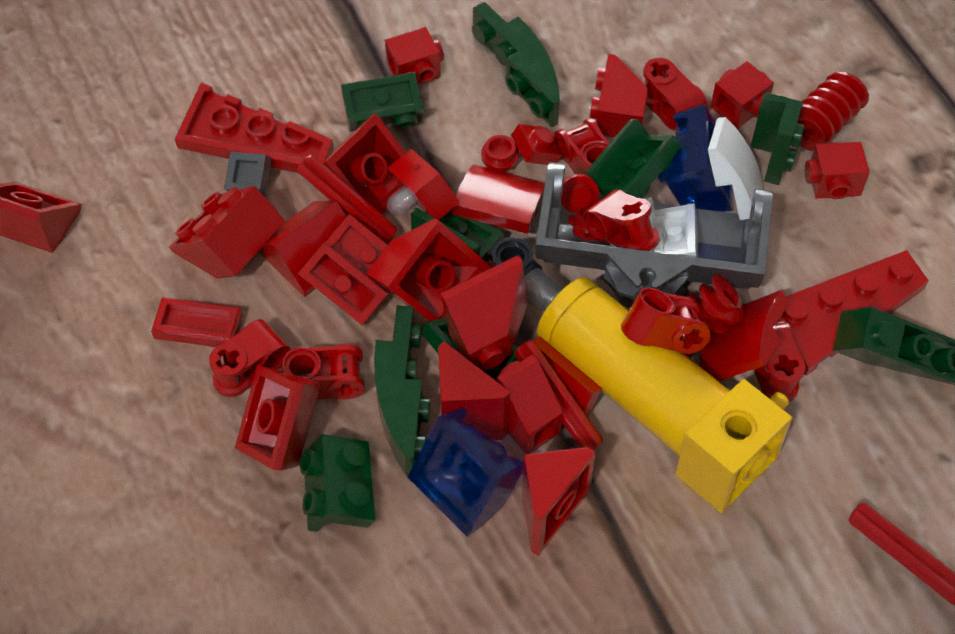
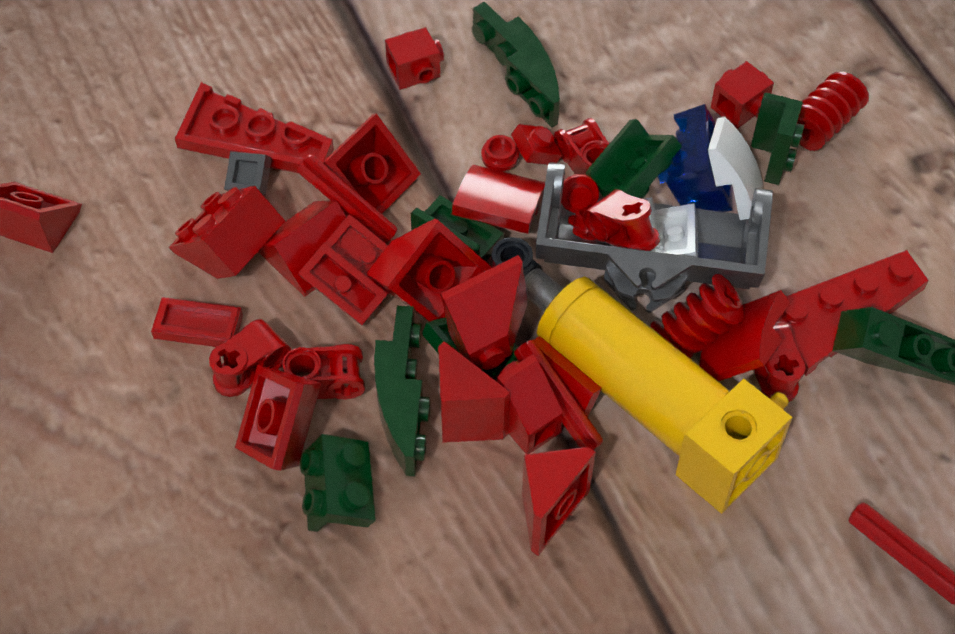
(391, 97): dark green bracket -> none
(419, 186): red piece -> none
(464, 472): clear blue brick -> none
(620, 99): red slope -> none
(666, 322): red piece -> none
(669, 94): red piece -> none
(837, 170): red brick -> none

